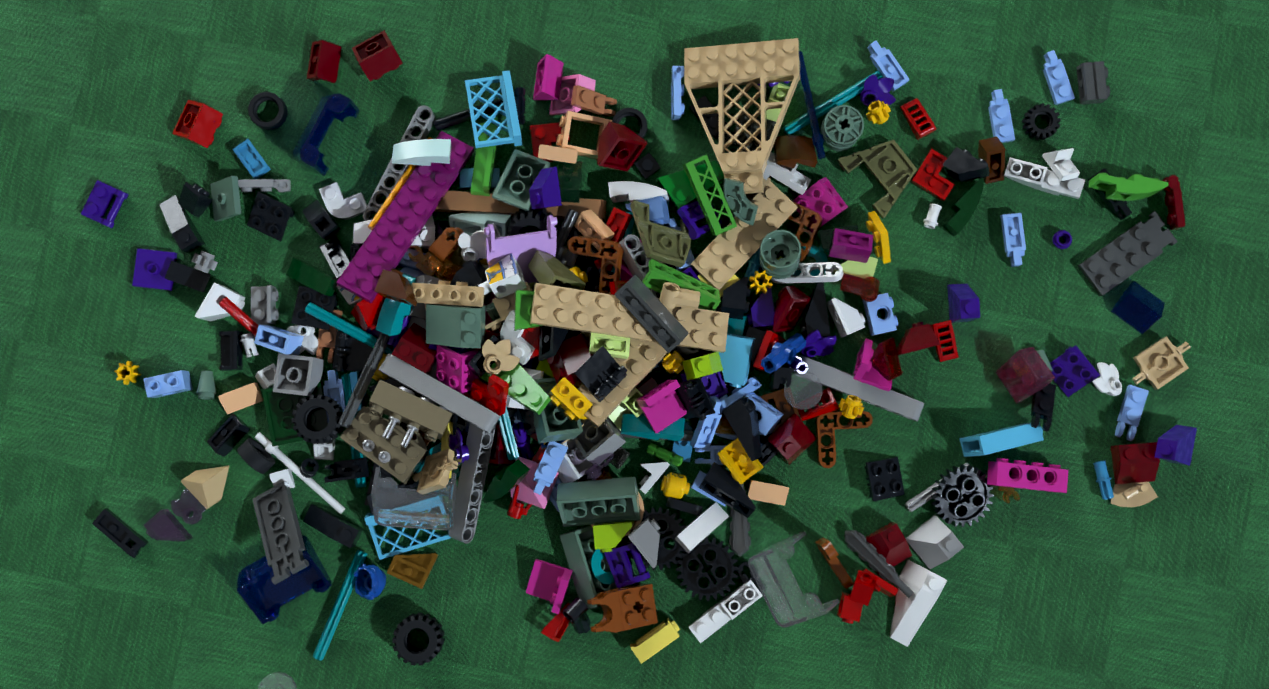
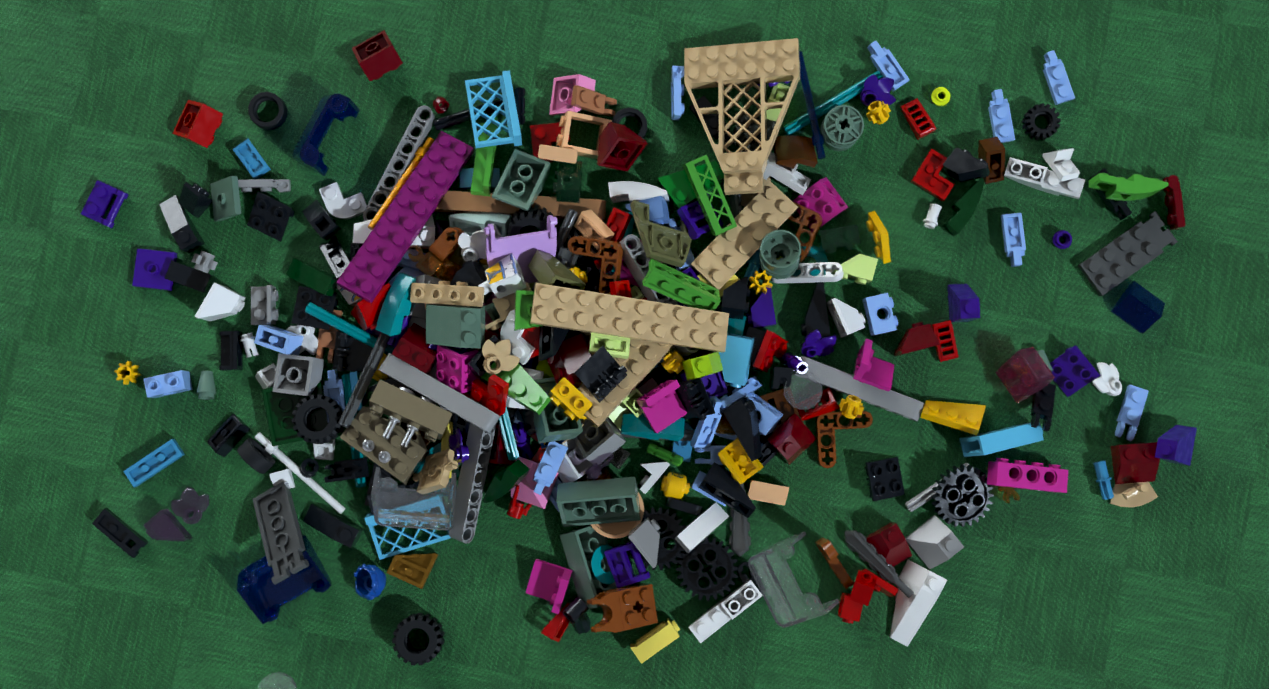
(154, 462): none -> dark azure plate
(207, 484): tan slope -> none
(239, 315): red axle -> none
(241, 398): light nougat slope -> none
(324, 61): dark red panel -> none
(339, 606): teal axle -> none
(395, 287): reddish brown slope -> none
(422, 152): light aqua slope -> none
(440, 109): none -> dark red hinge
(545, 189): dark purple slope -> none
(548, 79): dark pink slope -> none
(610, 534): lime slope -> none
(647, 166): black plate -> none
(651, 313): dark grey panel -> none
(673, 296): tan piece -> none
(738, 202): sand green tile -> none
(783, 353): blue piece -> none
(789, 308): dark red slope -> none
(851, 245): magenta panel -> none
(866, 288): clear red piece -> none
(886, 360): clear red slope -> none
(888, 166): olive wing -> none
(936, 100): none -> neon yellow plate
(954, 415): none -> yellow wing
(1092, 82): dark grey brick -> none
(1161, 363): tan plate -> none

